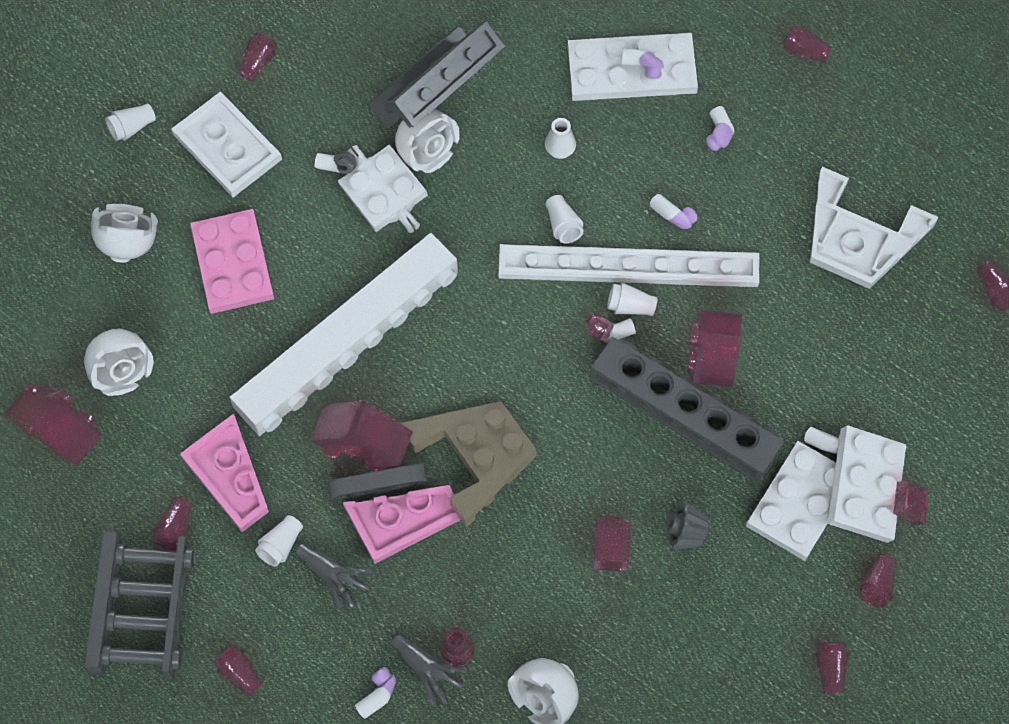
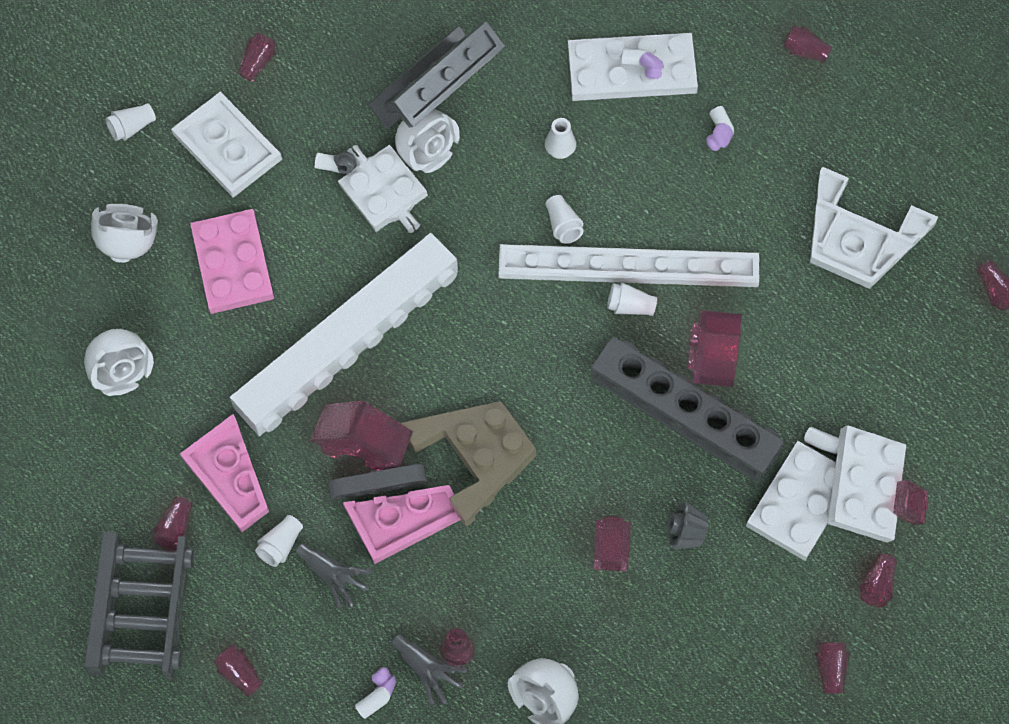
(53, 420): clear pink brick -> none
(605, 330): arm -> none
(682, 219): arm -> none

